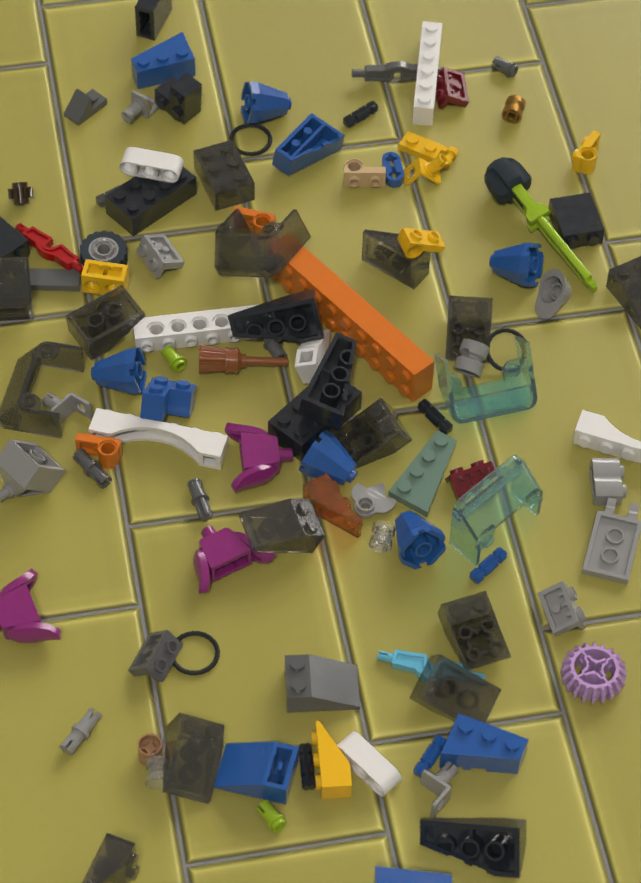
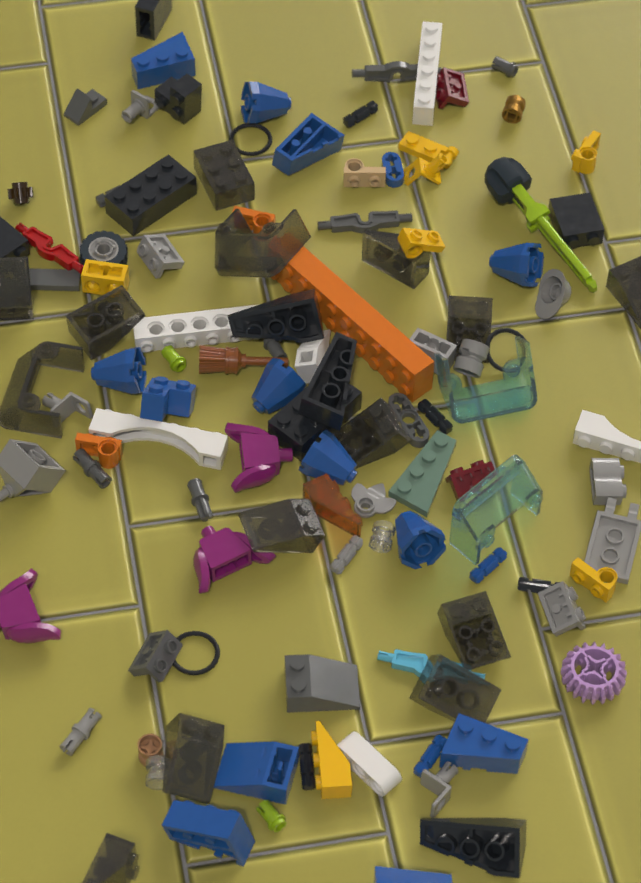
(151, 164): white beam -> none
(211, 828): none -> blue wedge
(276, 387): none -> blue cone
(346, 554): none -> light grey axle
(375, 221): none -> dark grey piece
(409, 411): none -> dark grey beam
(433, 344): none -> light grey brick
(534, 585): none -> black axle
(594, 580): none -> yellow plate

